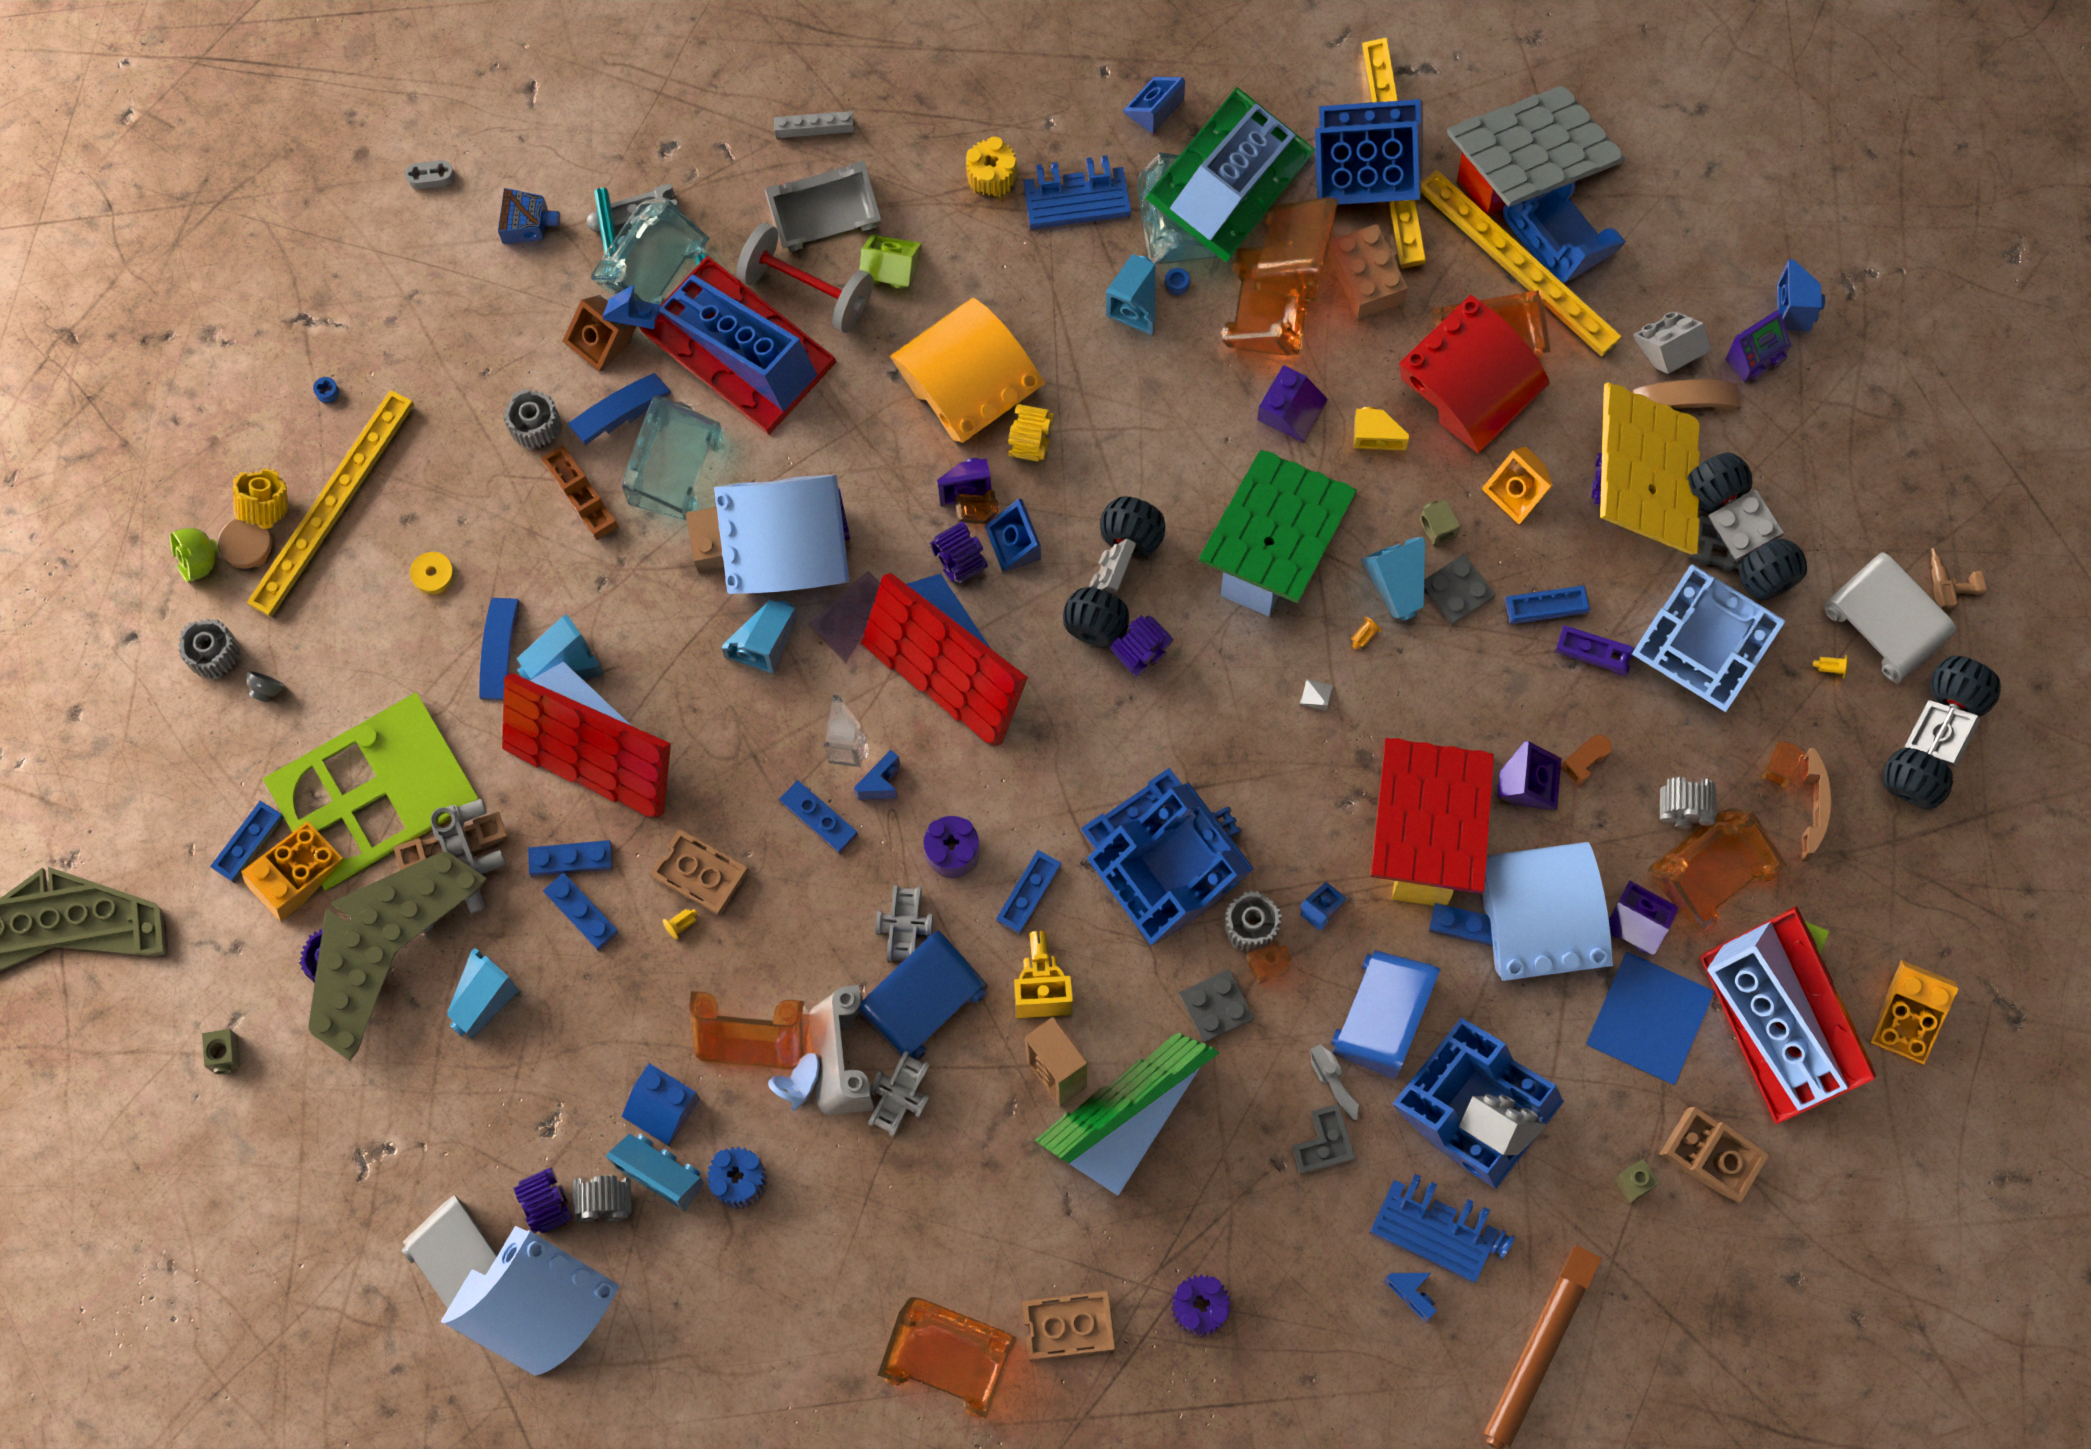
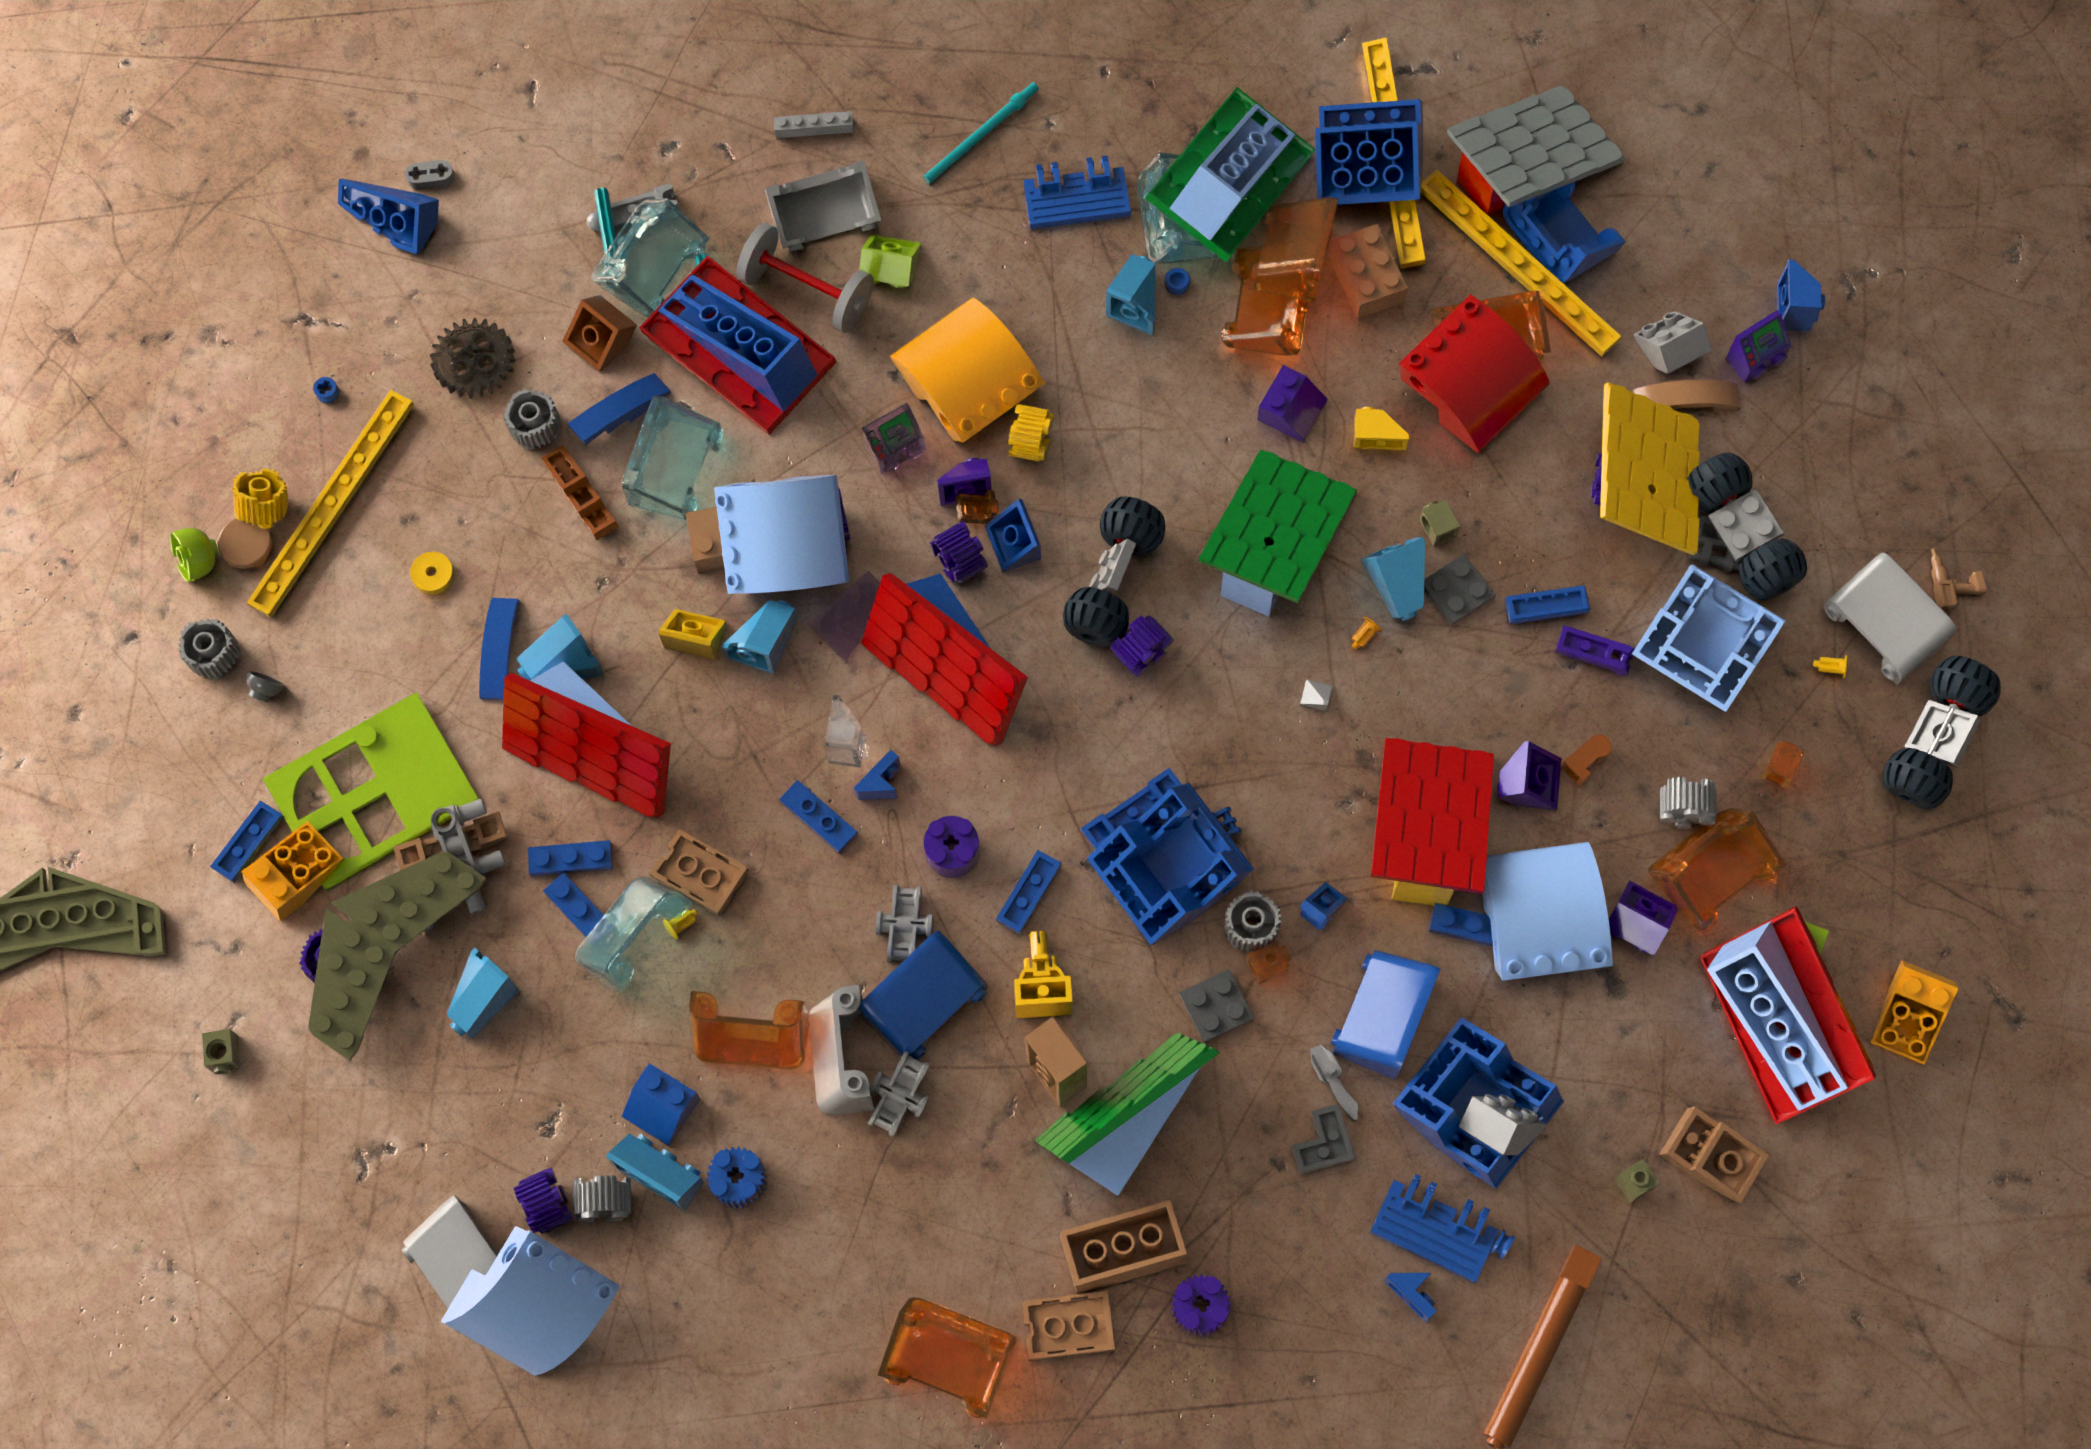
(398, 214): none -> blue wedge
(476, 378): none -> clear smoke gear
(524, 217): torso -> none
(603, 947): none -> clear light blue windscreen
(626, 310): blue slope -> none
(692, 633): none -> yellow slope
(800, 1083): light blue piece -> none
(893, 439): none -> slope
(991, 167): yellow brick -> none
(1016, 102): none -> teal bar
(1123, 1247): none -> medium nougat brick
(1156, 102): blue slope -> none
(1519, 484): light orange slope -> none
(1650, 1018): blue sticker -> none
(1815, 772): medium nougat slope -> none

